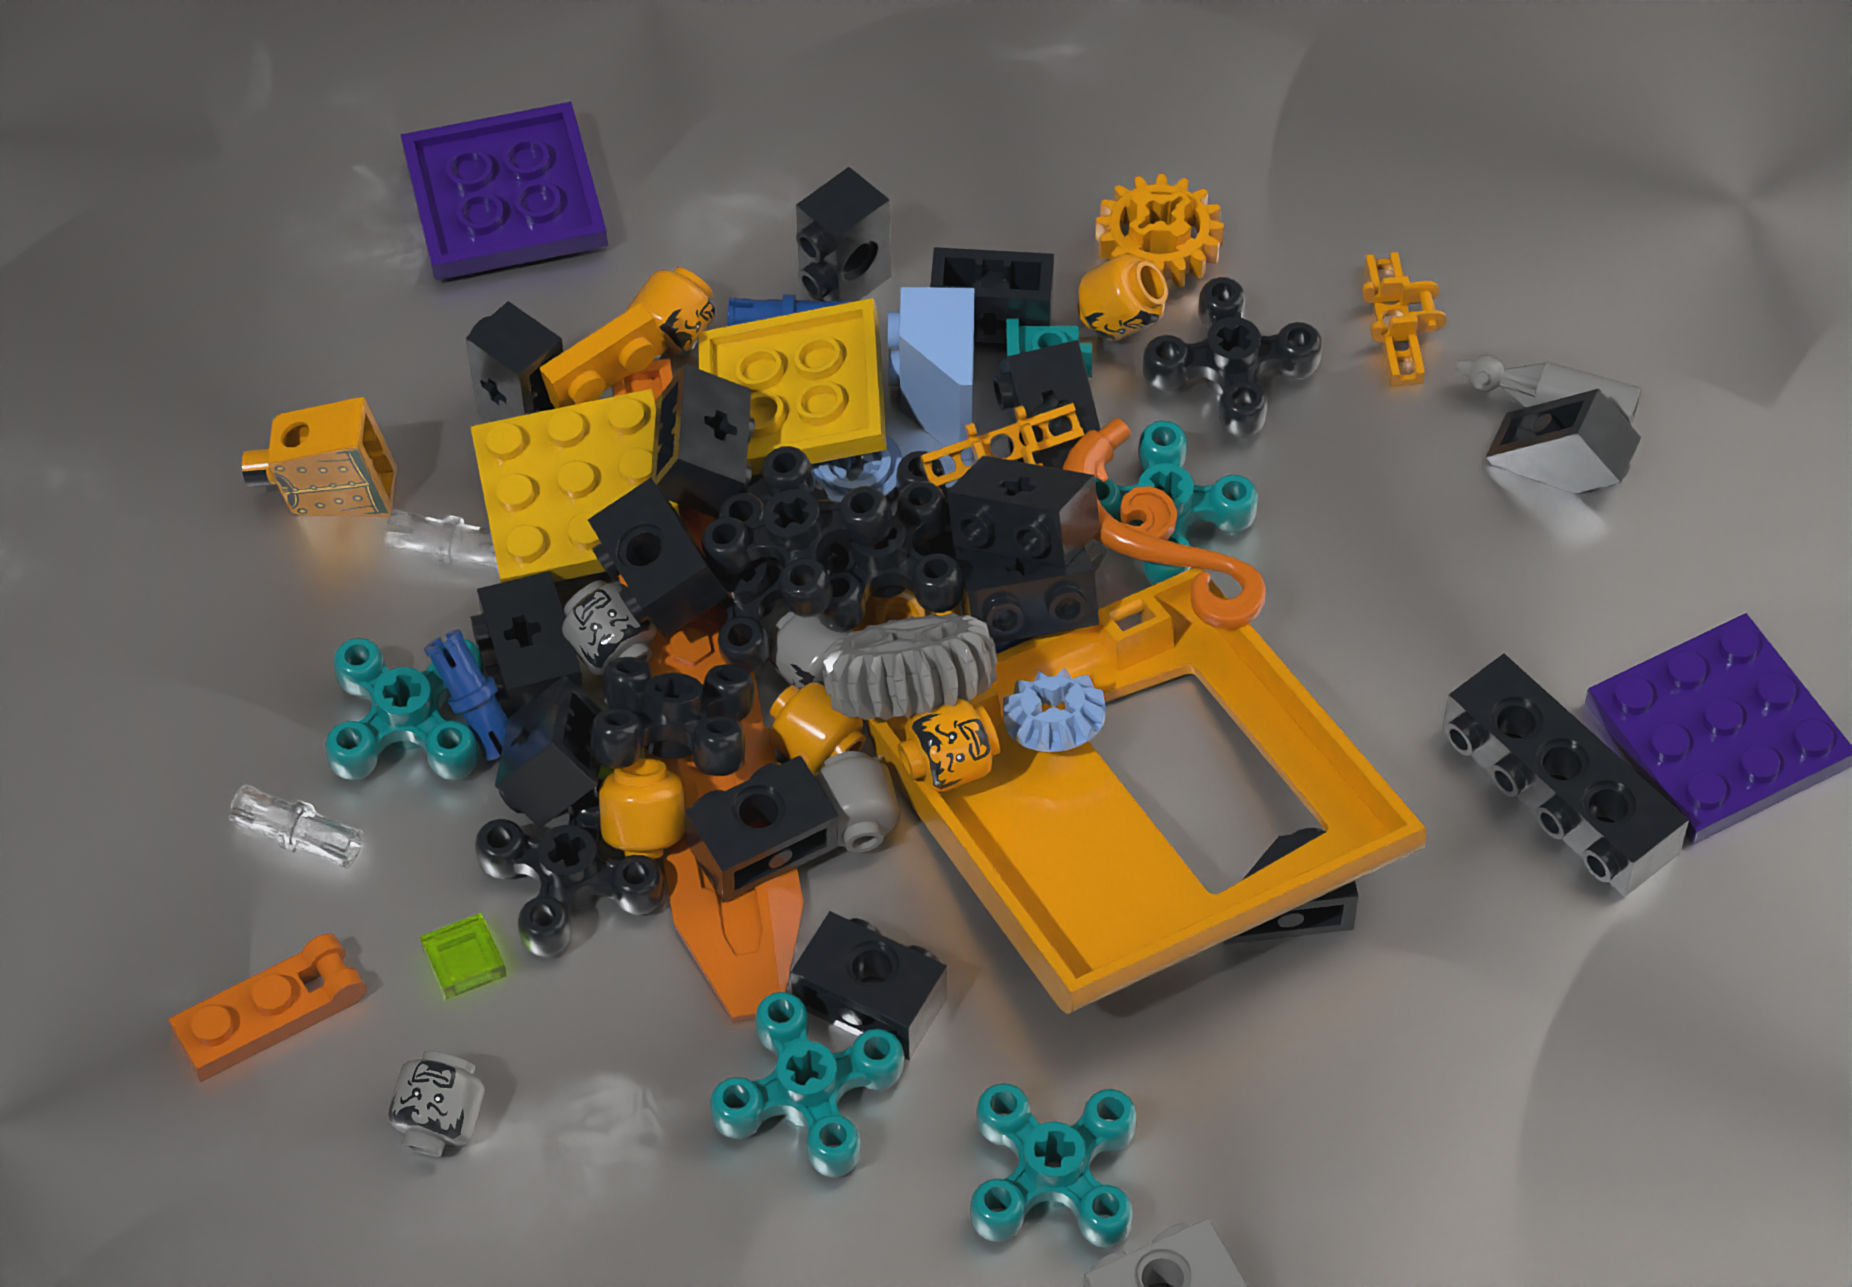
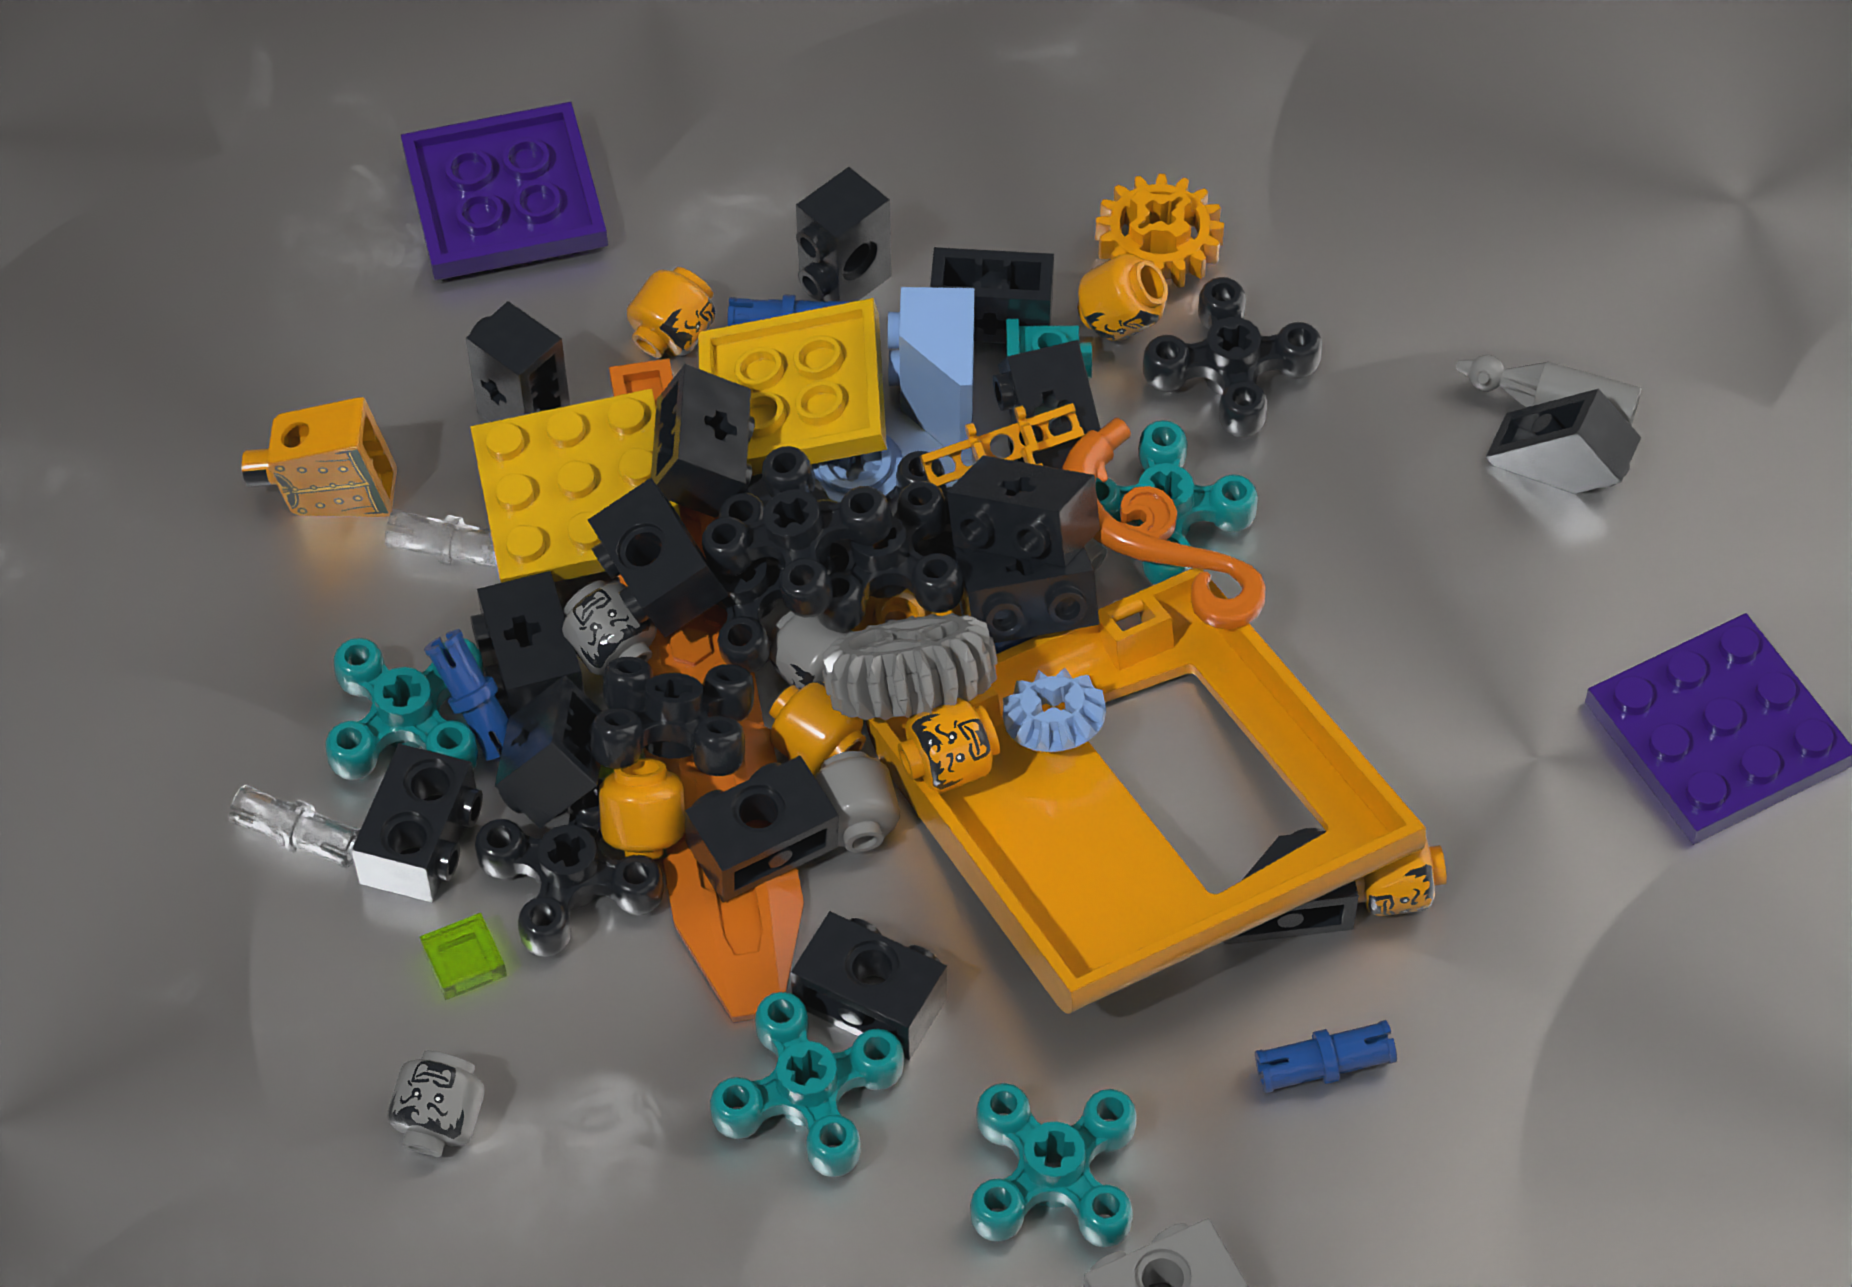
(267, 1008): orange plate -> none
(405, 820): none -> black brick
(603, 358): light orange plate -> none
(1325, 1056): none -> blue pin
(1405, 884): none -> light orange head
(1409, 323): light orange piece -> none
(1554, 742): black brick -> none

